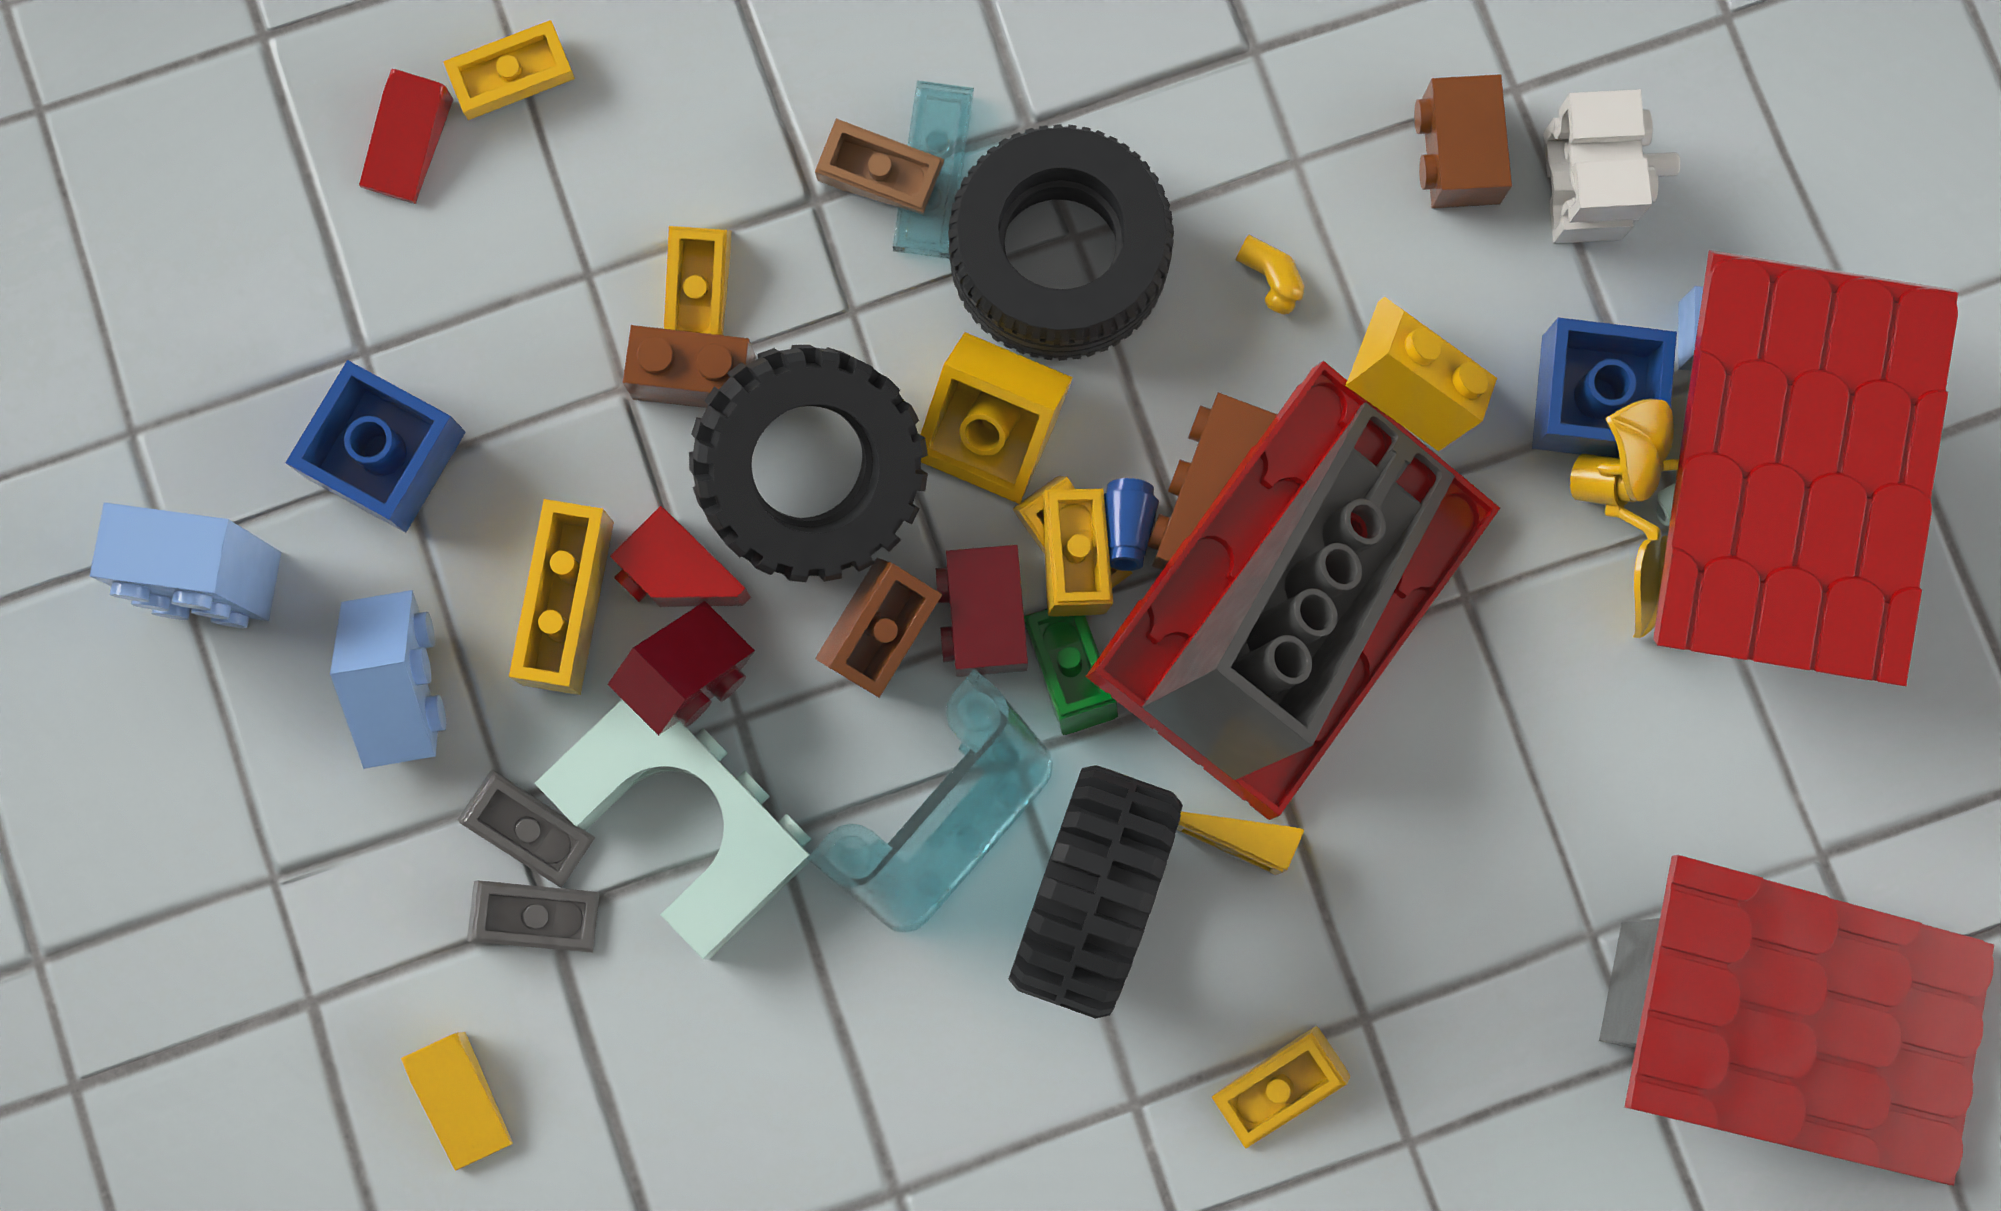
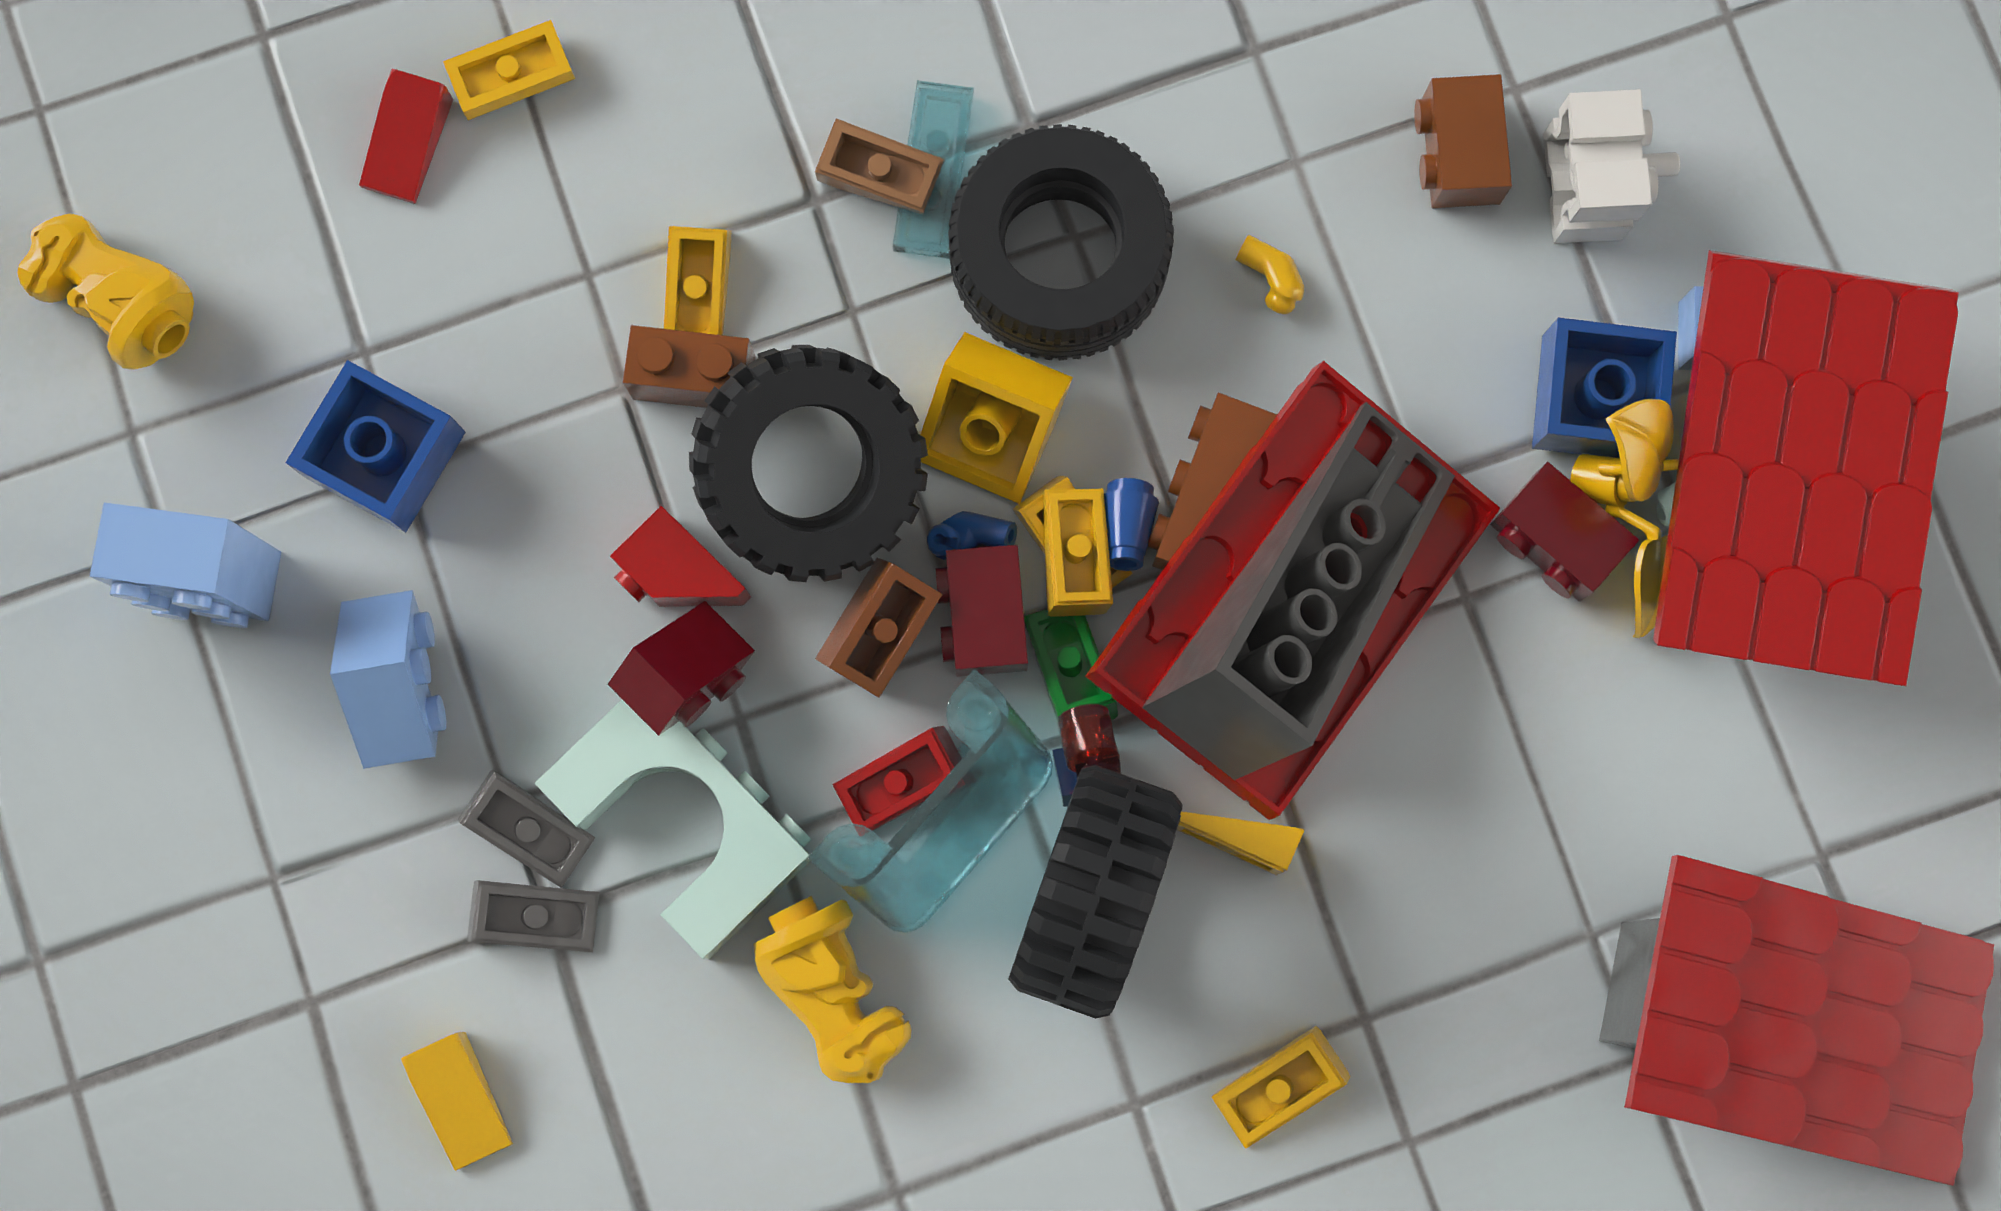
(128, 296): none -> yellow animal
(561, 597): yellow brick -> none
(819, 981): none -> yellow animal
(898, 779): none -> red slope
(969, 531): none -> blue arm
(1086, 742): none -> clear red leg
(1419, 378): yellow slope -> none
(1563, 533): none -> dark red brick

